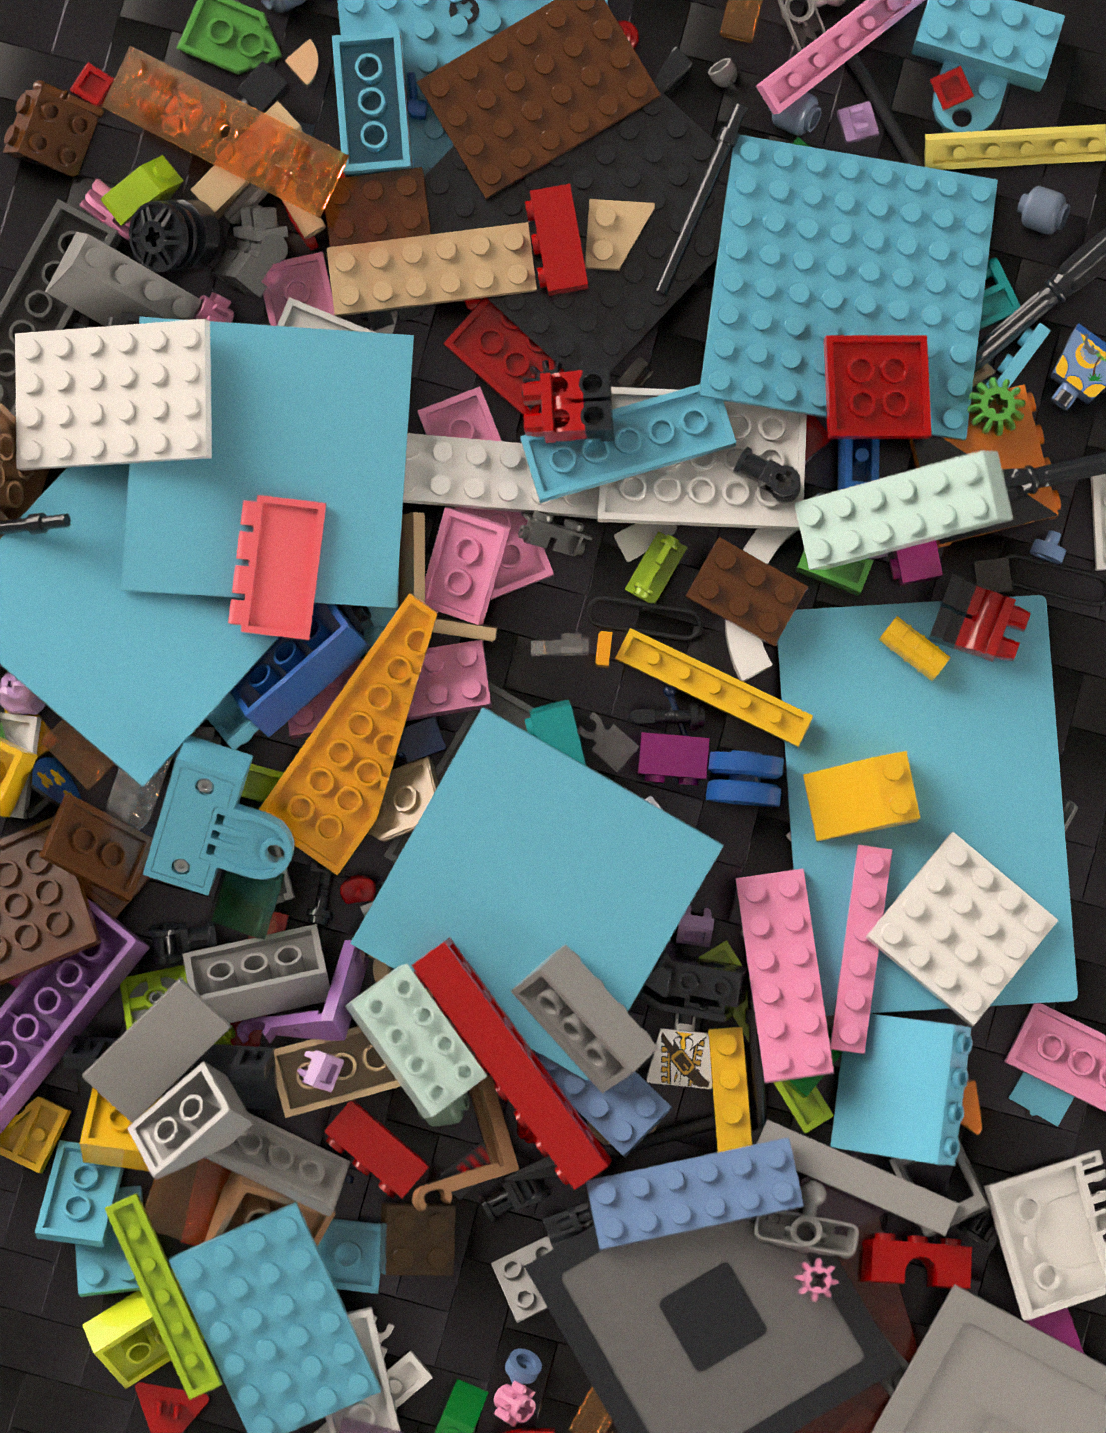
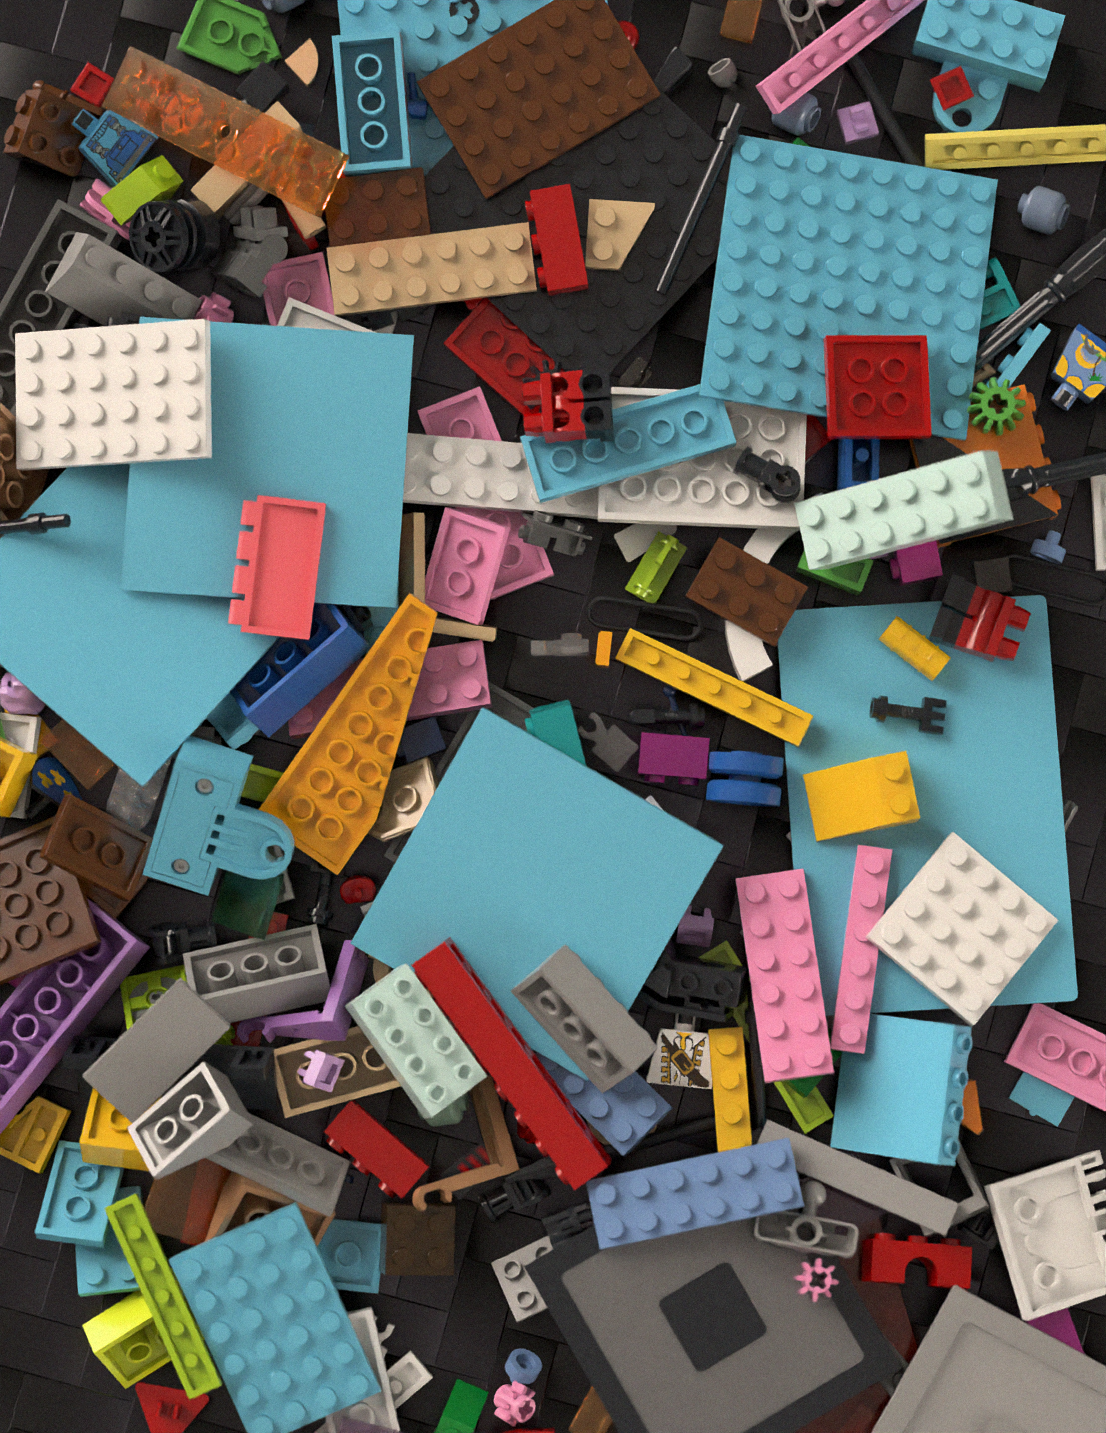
(113, 143): none -> torso
(881, 708): none -> black hinge

